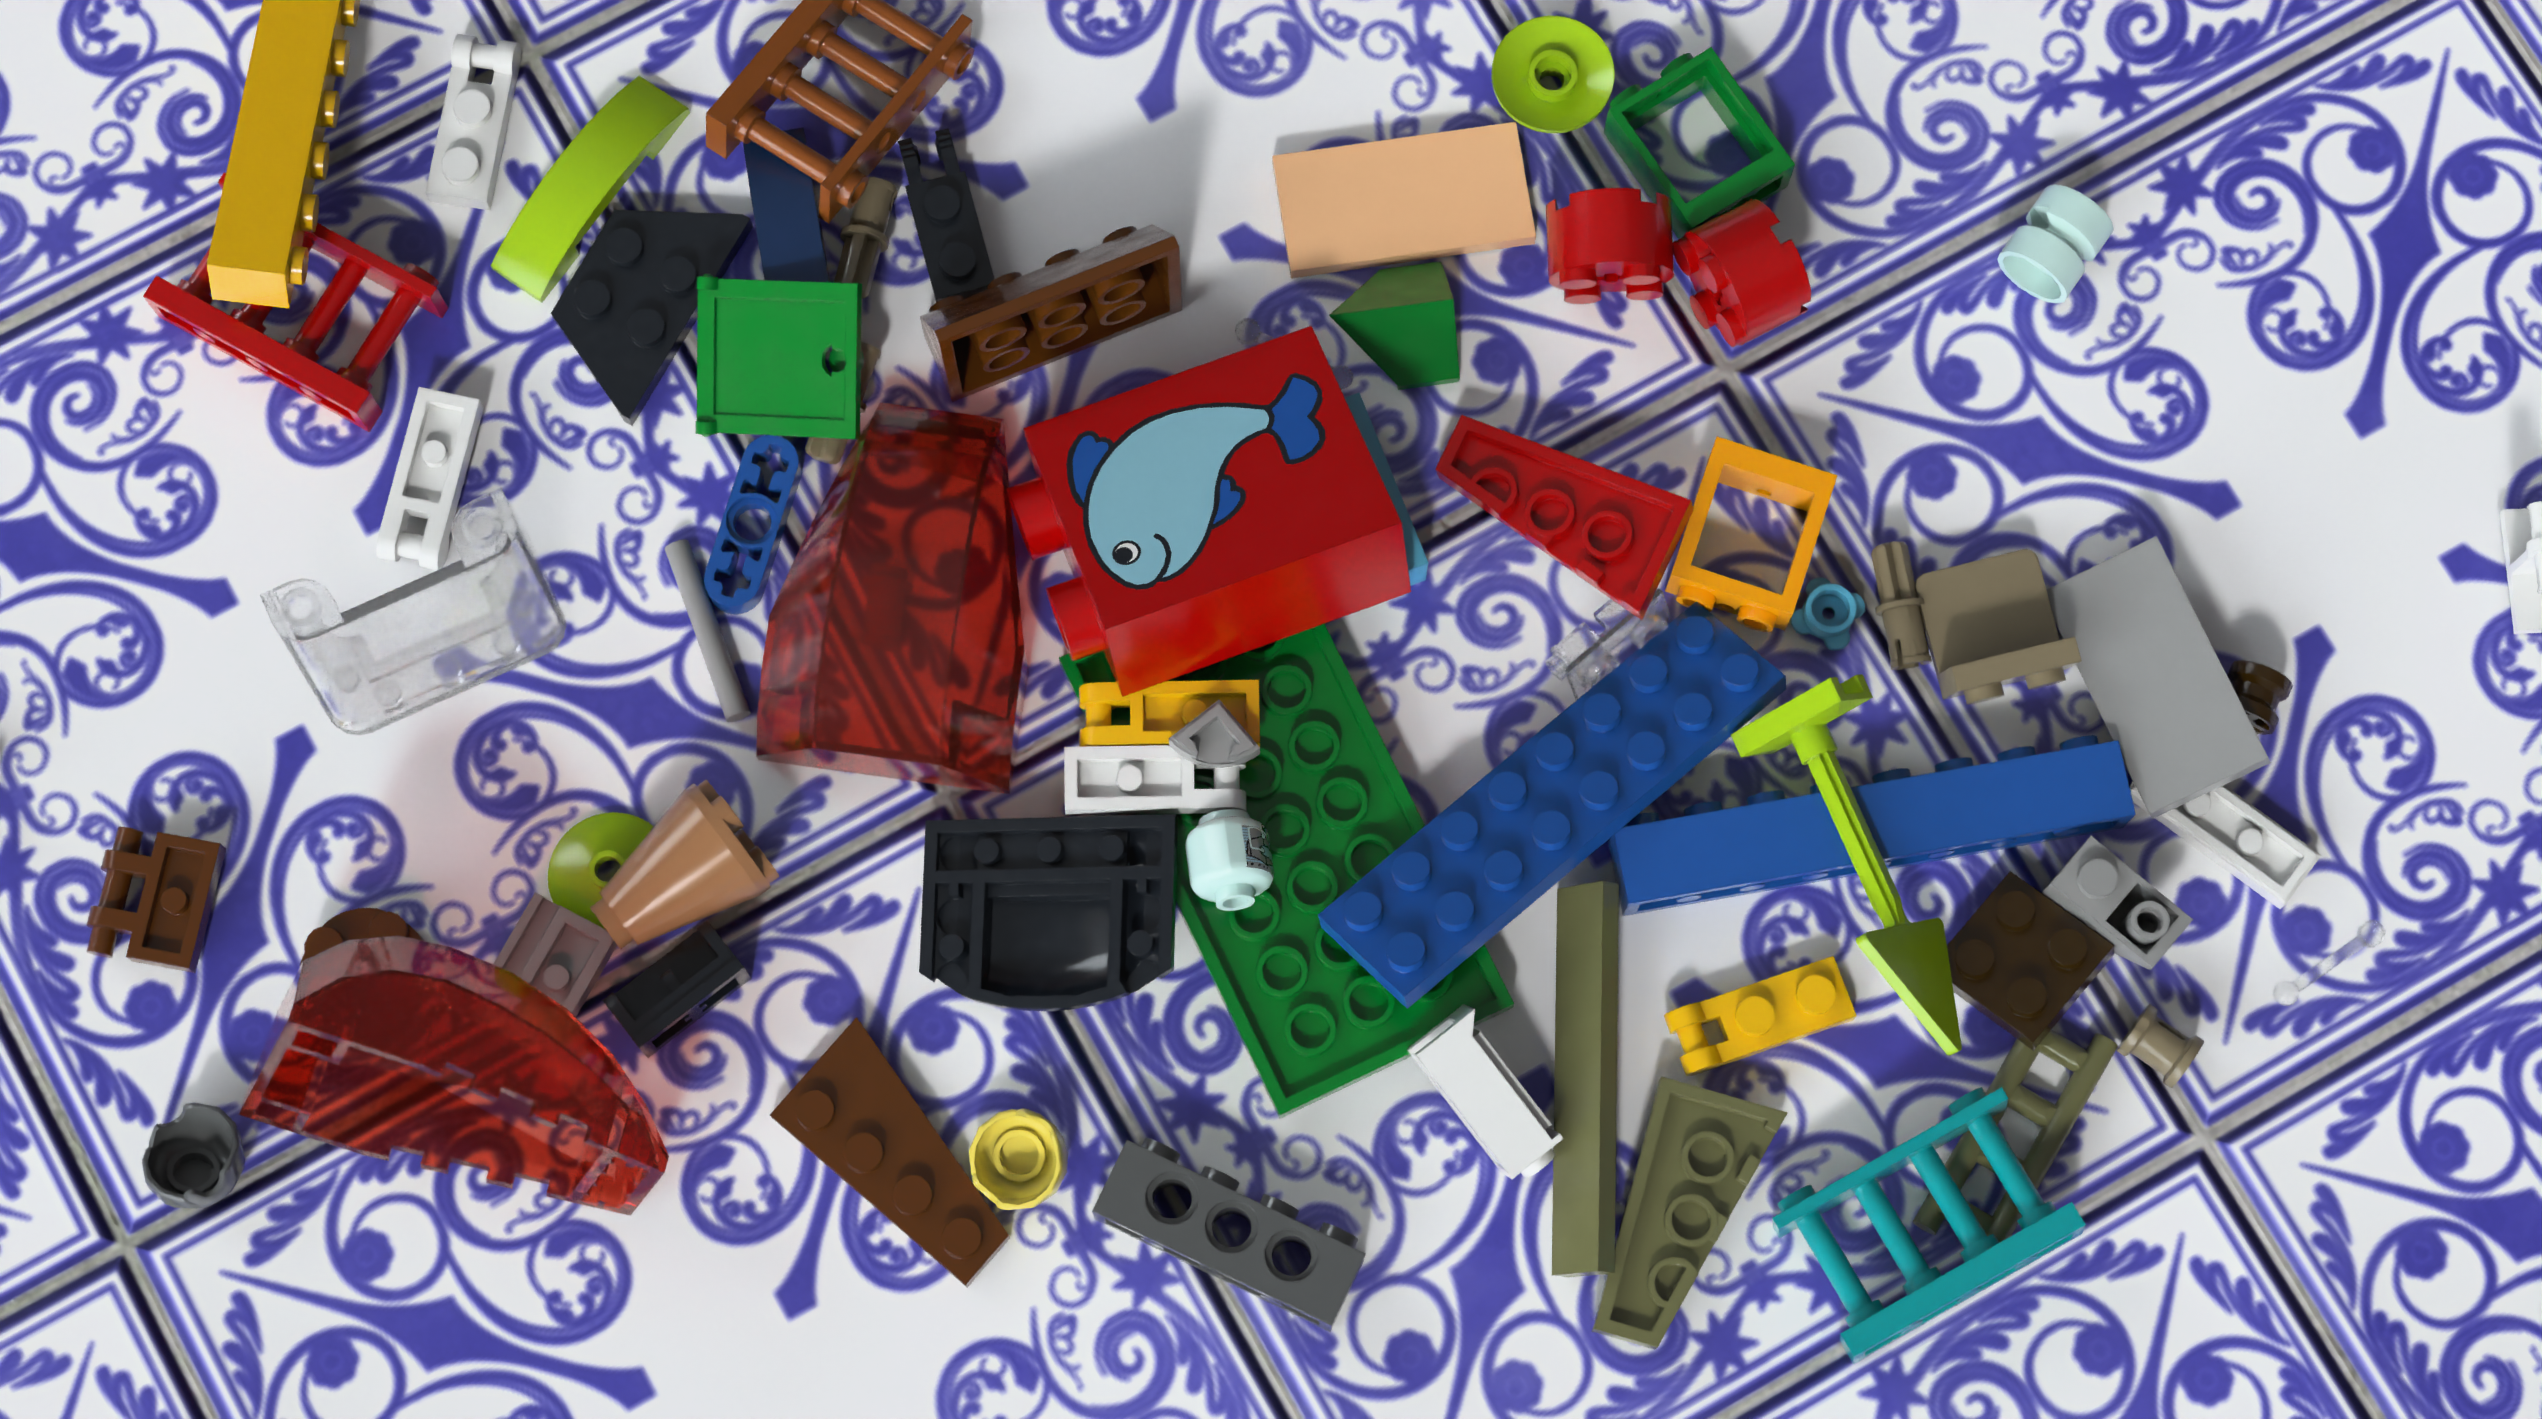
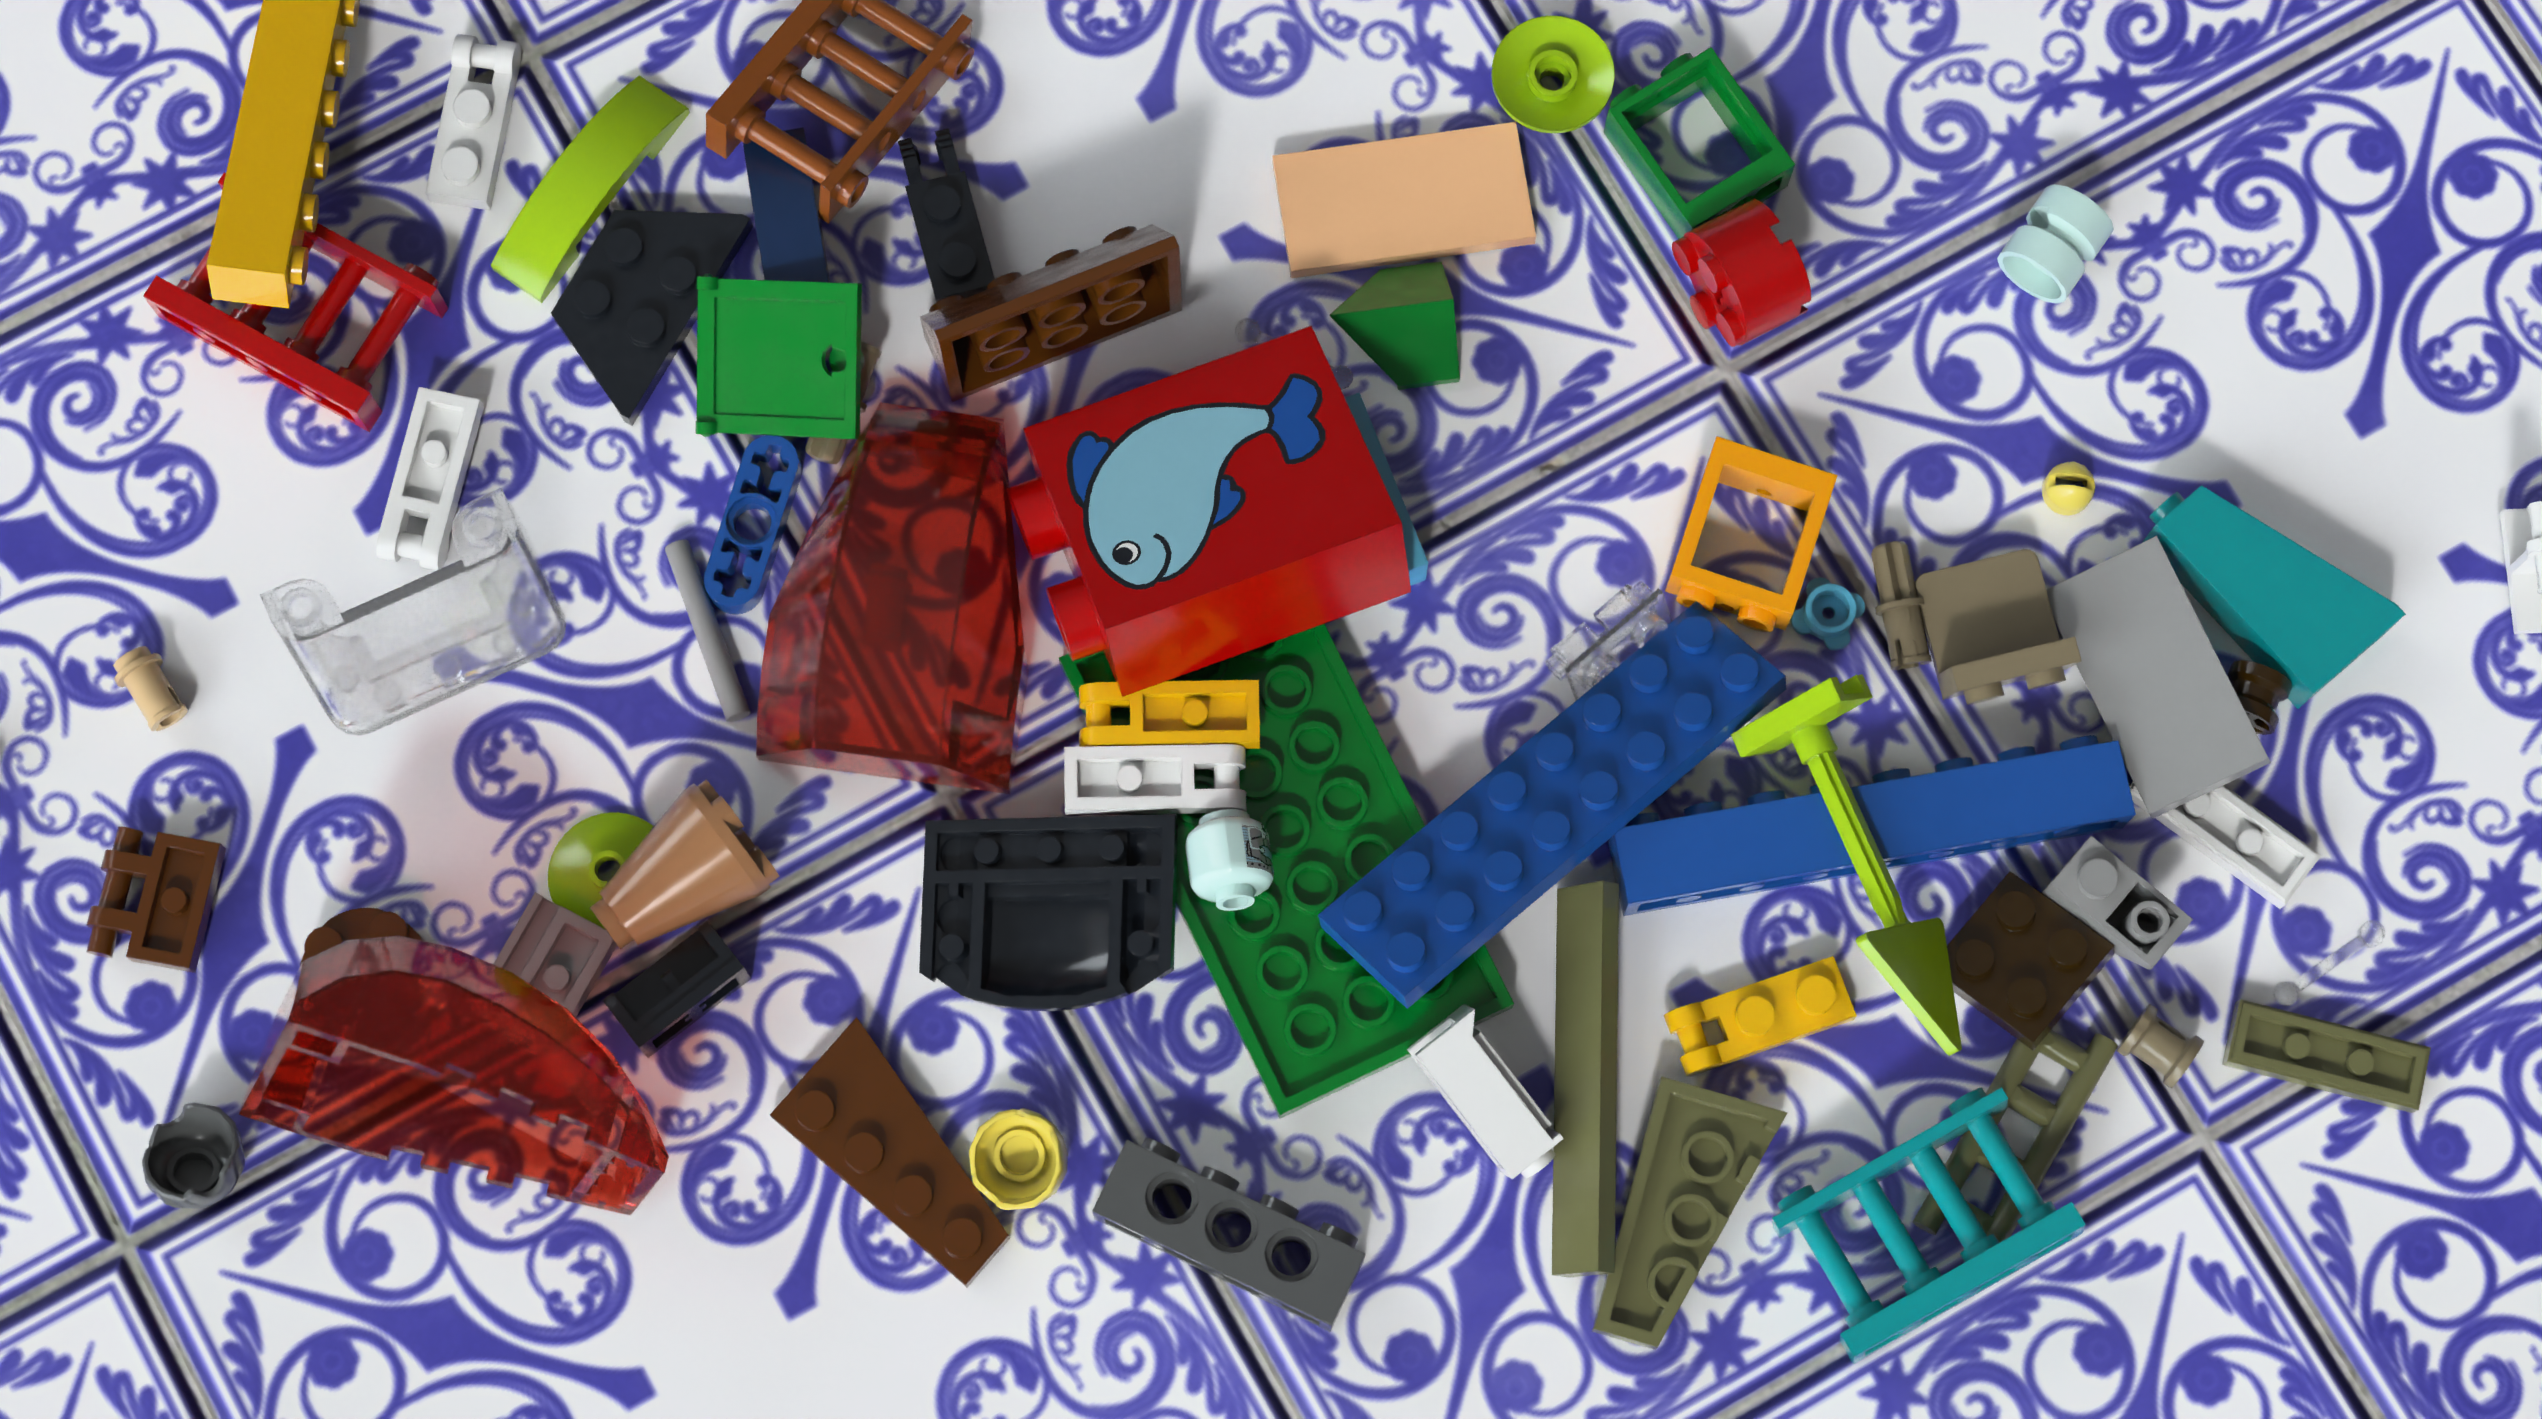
(149, 687): none -> tan pin
(866, 235): dark tan axle -> none
(1215, 739): light grey tile -> none
(1579, 513): red wing -> none
(1610, 245): red brick -> none
(2068, 498): none -> light yellow hinge
(2270, 591): none -> teal slope
(2326, 1056): none -> olive tile

